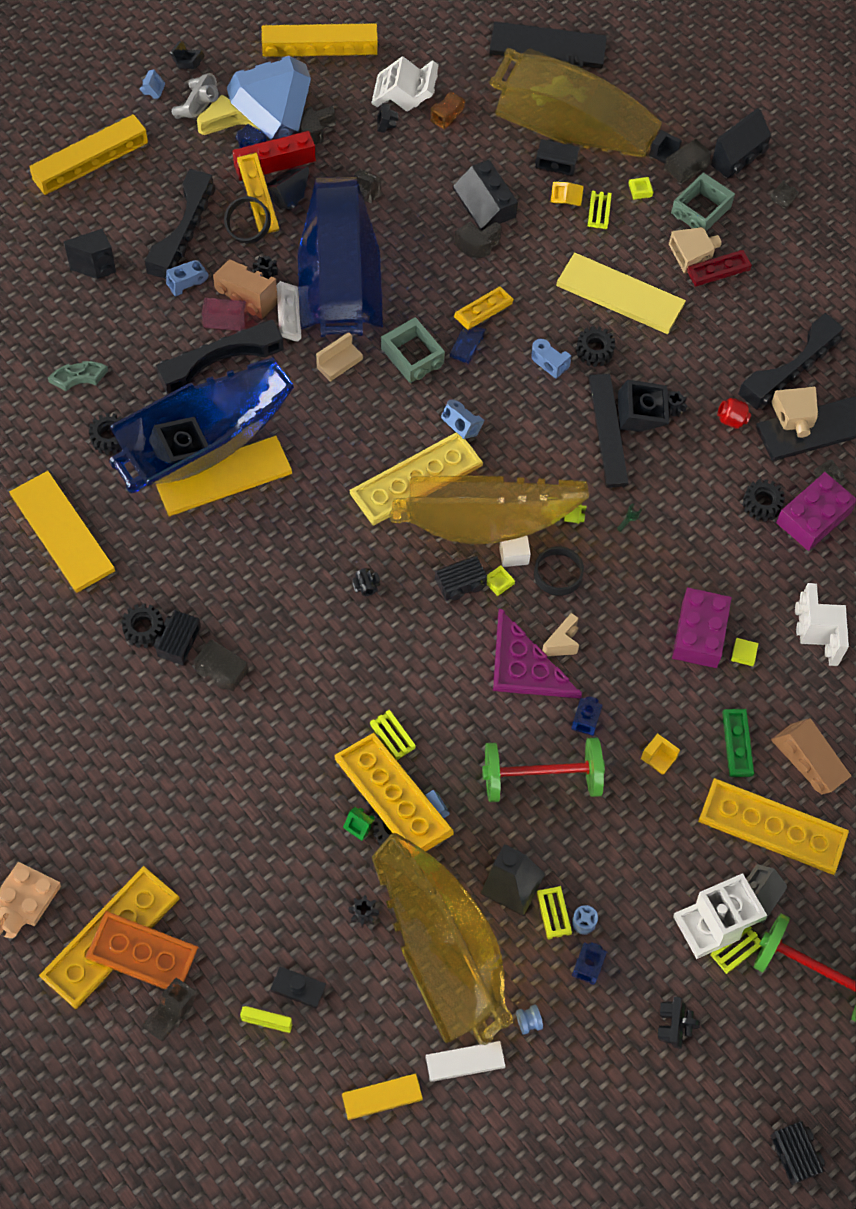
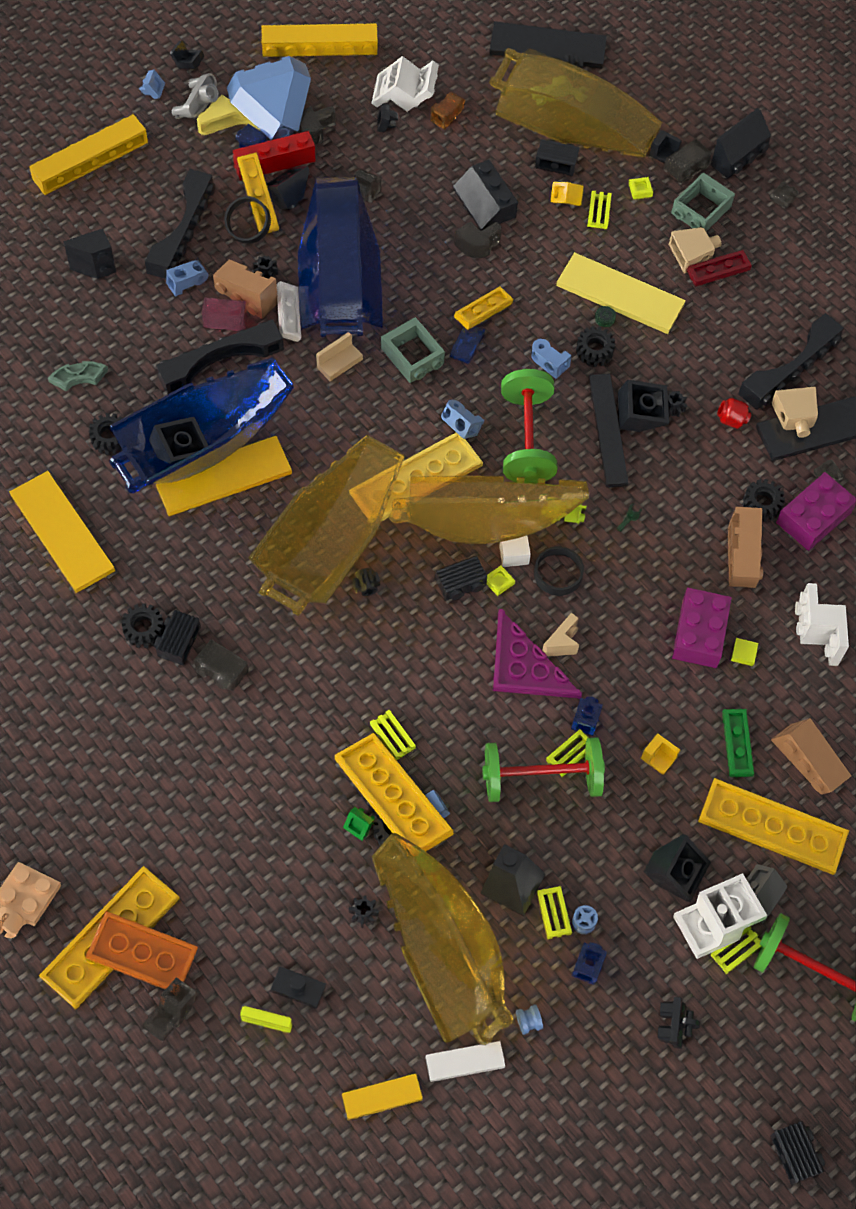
(328, 525): none -> clear yellow windscreen
(527, 389): none -> bright green piece
(551, 758): none -> neon yellow tile
(605, 316): none -> clear green tile
(678, 867): none -> black slope
(745, 547): none -> medium nougat wedge

